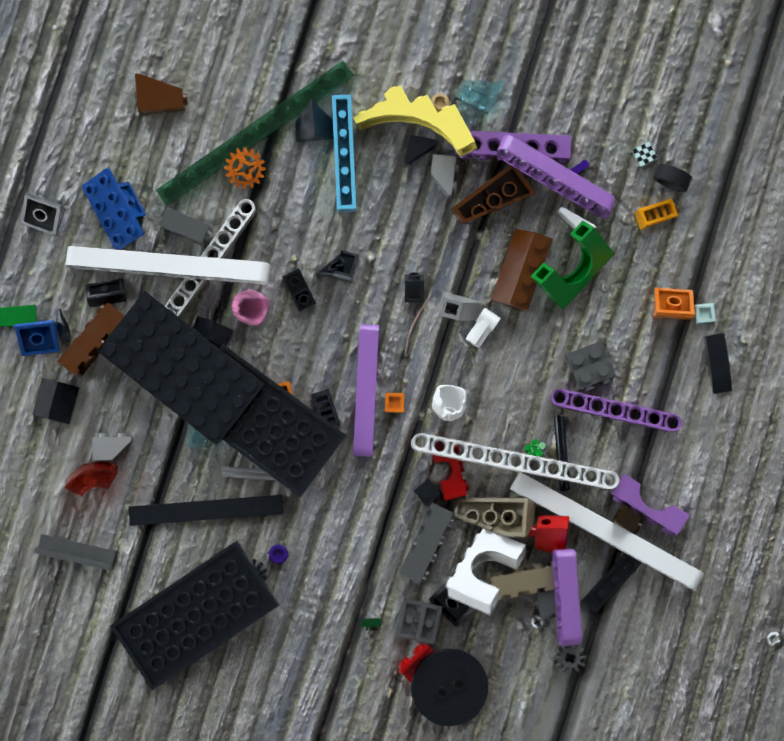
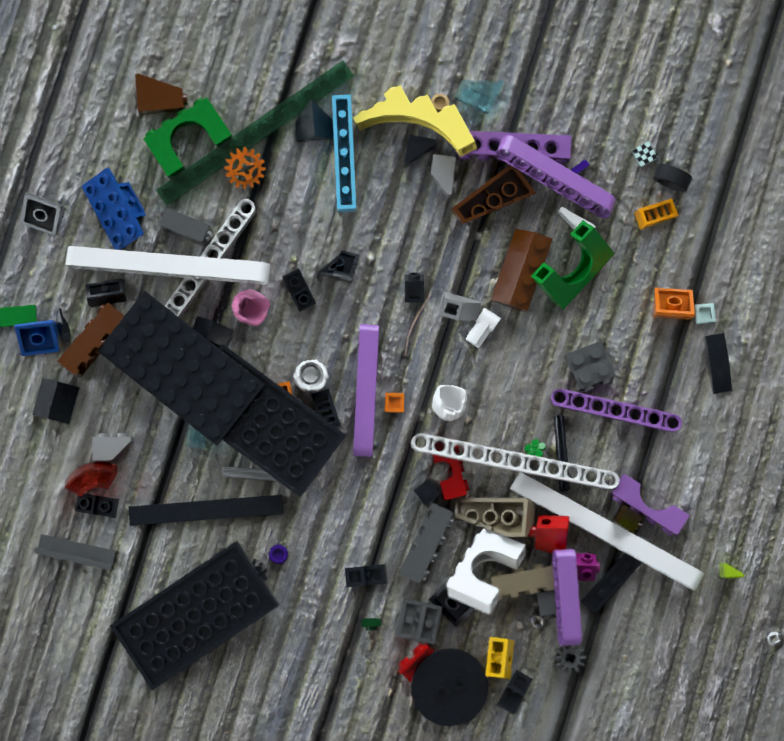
(97, 505): none -> black slope
(200, 114): none -> green arch
(311, 376): none -> white hair
(366, 575): none -> black slope
(500, 658): none -> yellow brick
(514, 692): none -> black slope
(587, 566): none -> magenta brick
(727, 571): none -> lime slope

